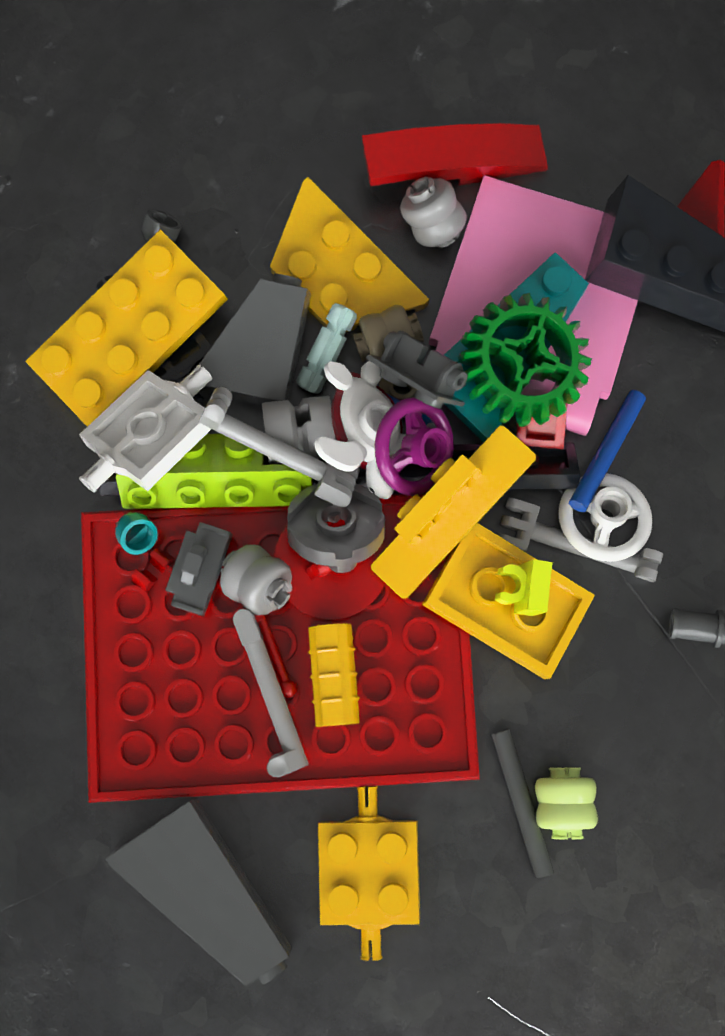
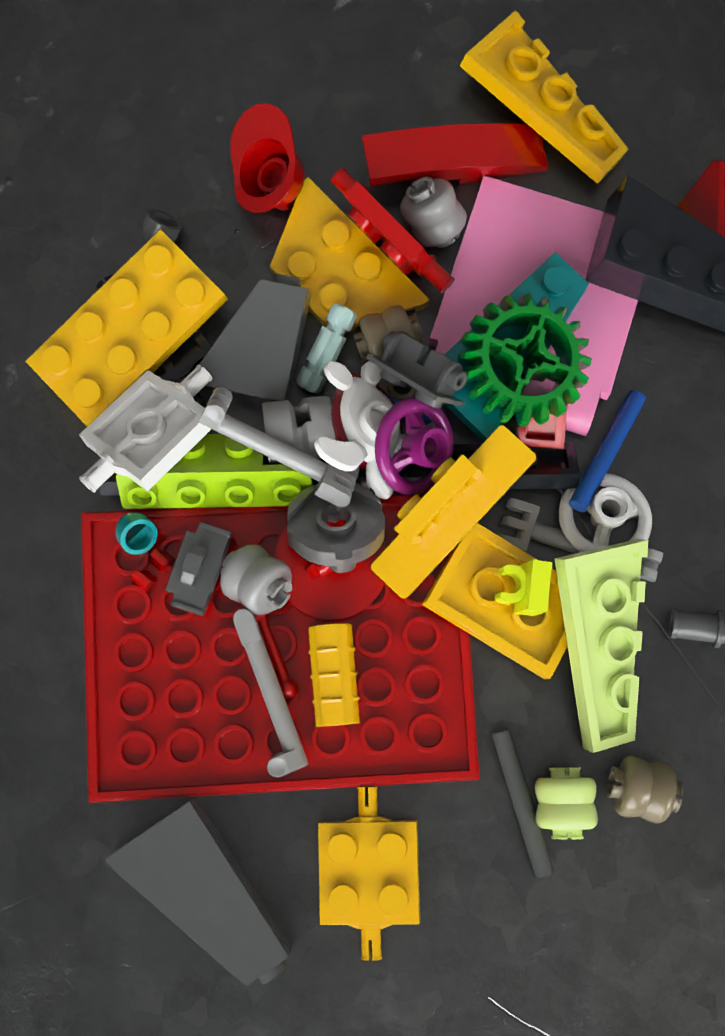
(265, 160): none -> red piece
(398, 242): none -> red plate
(531, 87): none -> yellow wing
(600, 617): none -> yellowish green wing
(644, 789): none -> dark tan piece

